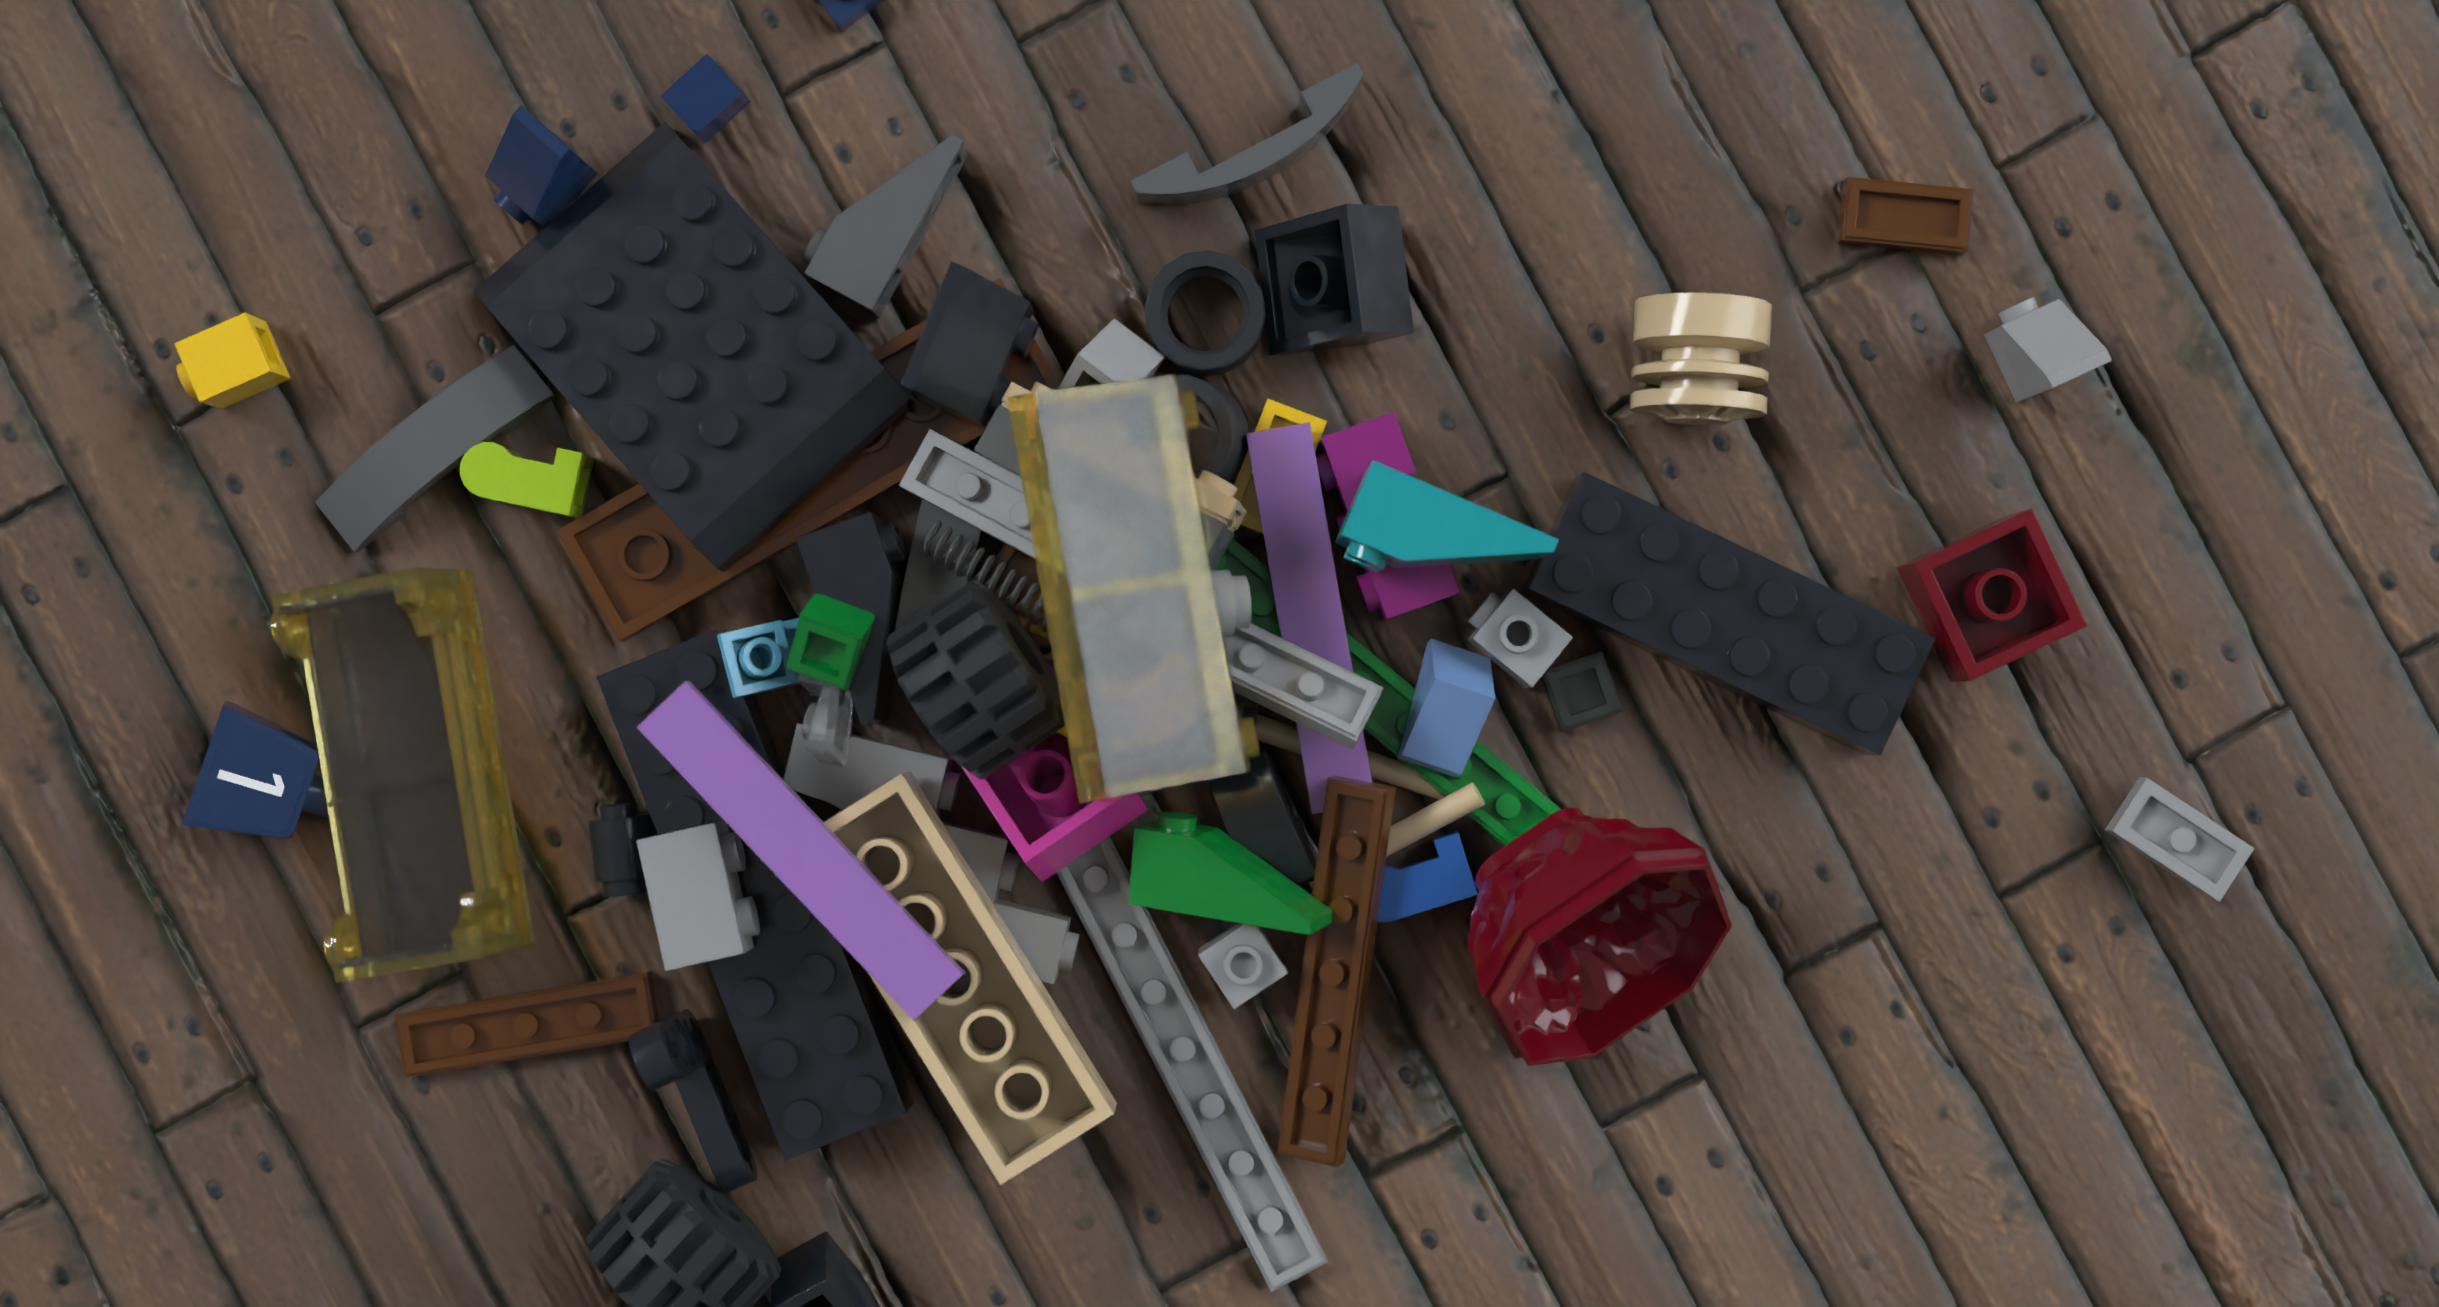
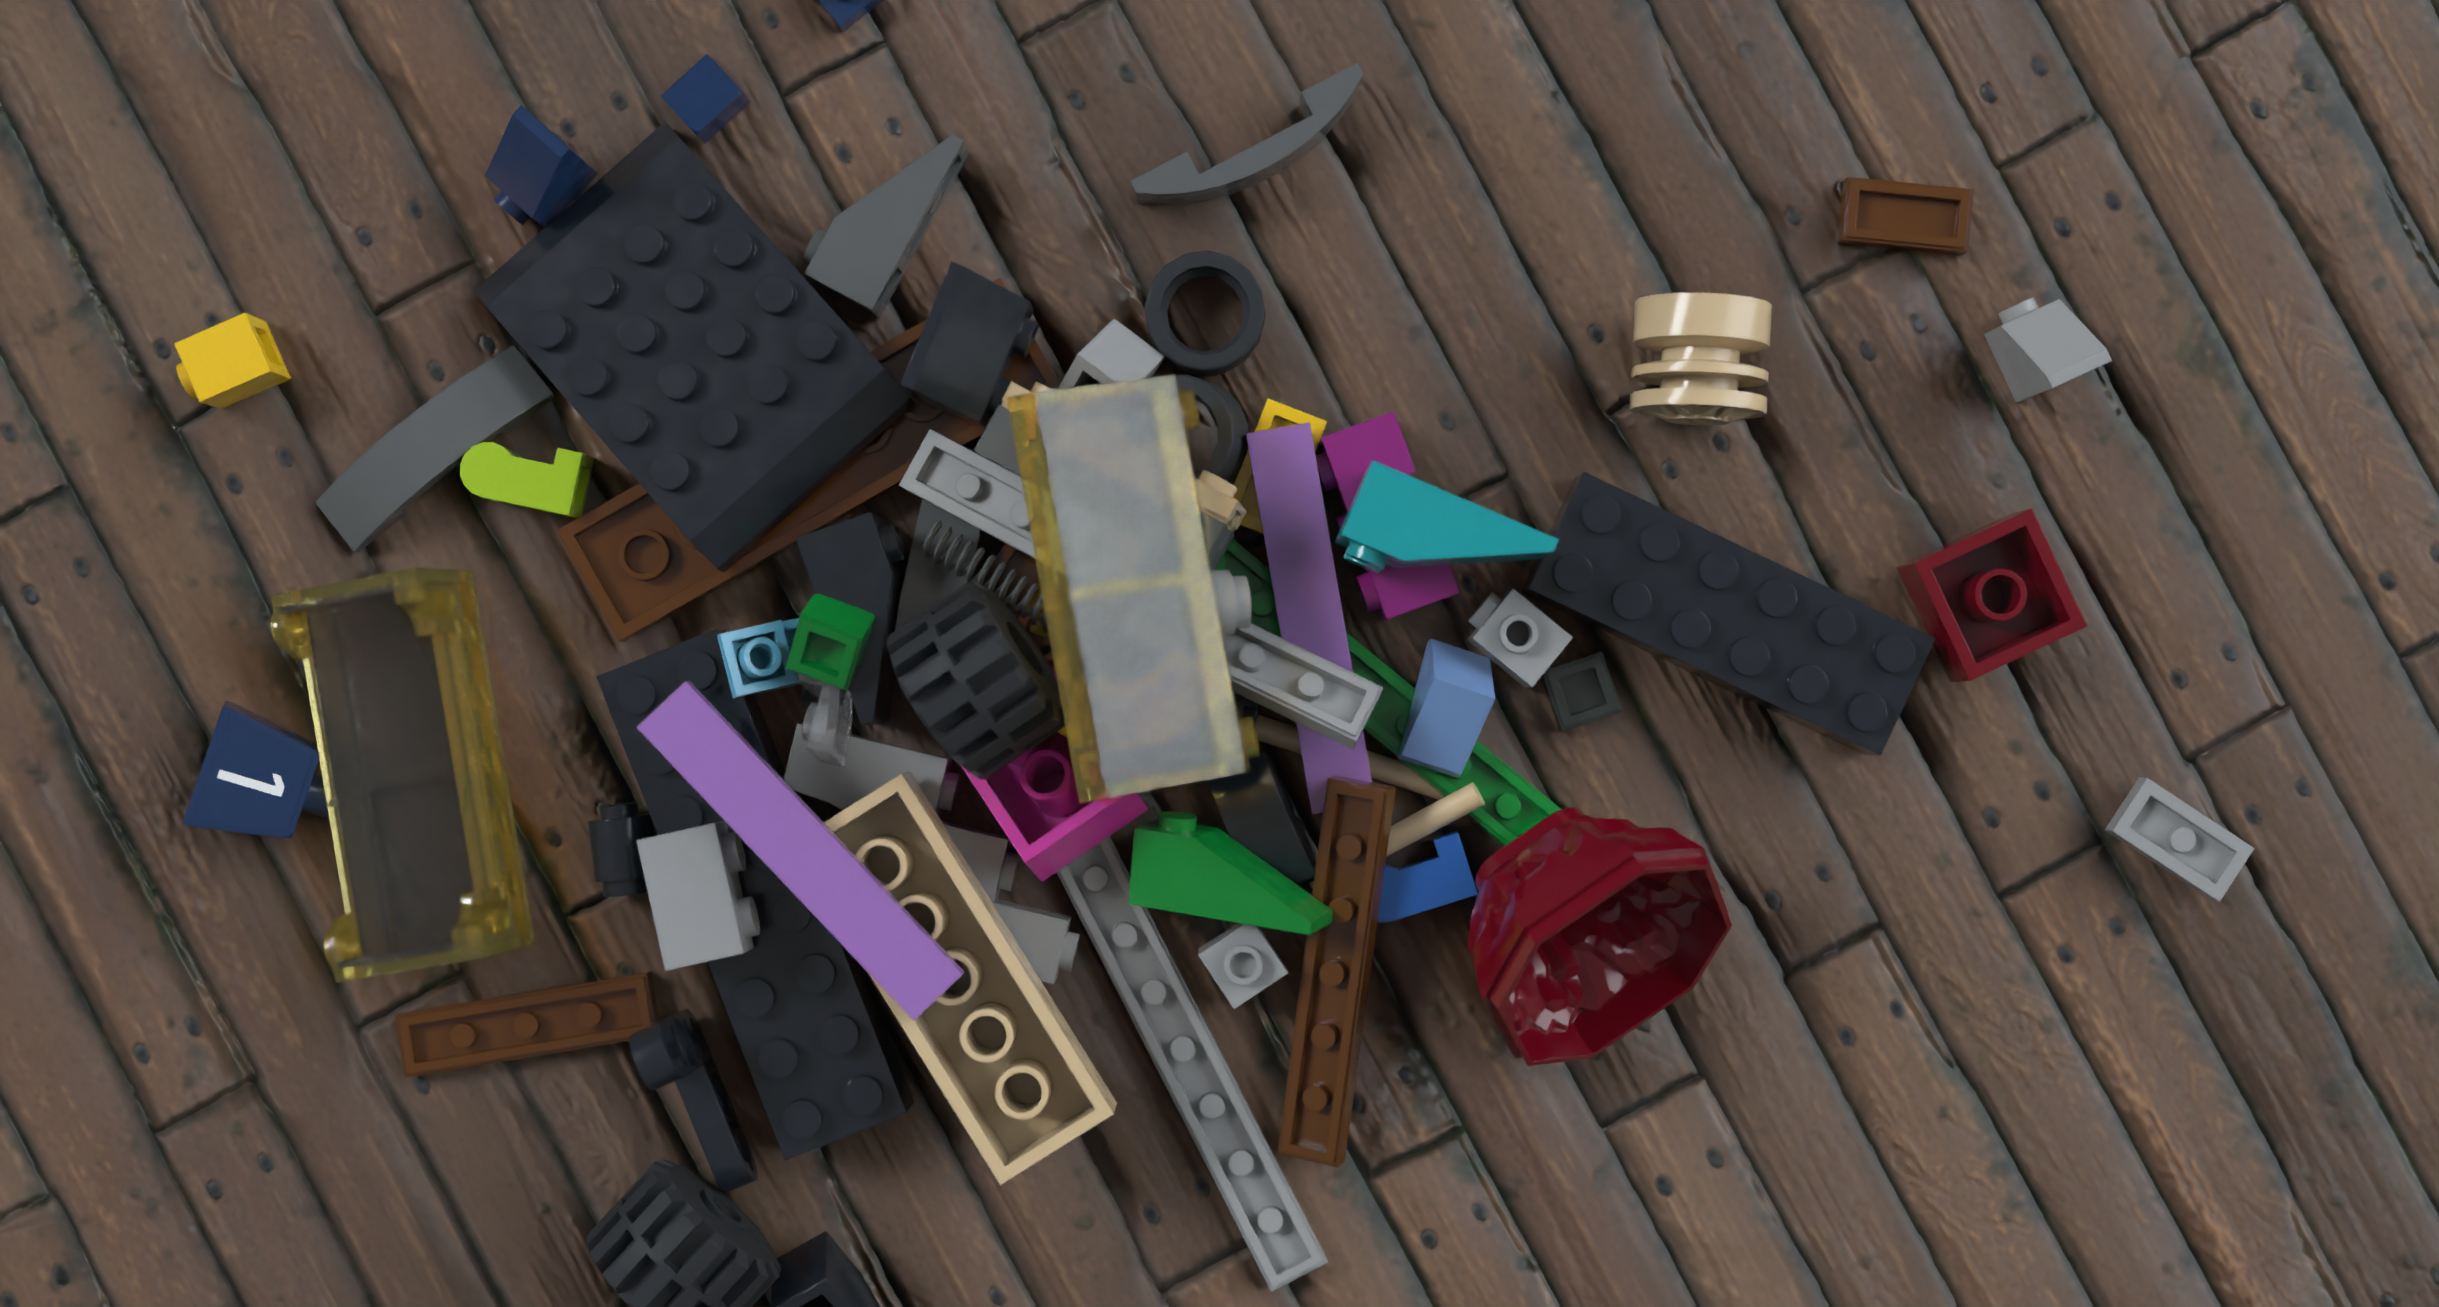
(1334, 279): black slope -> none

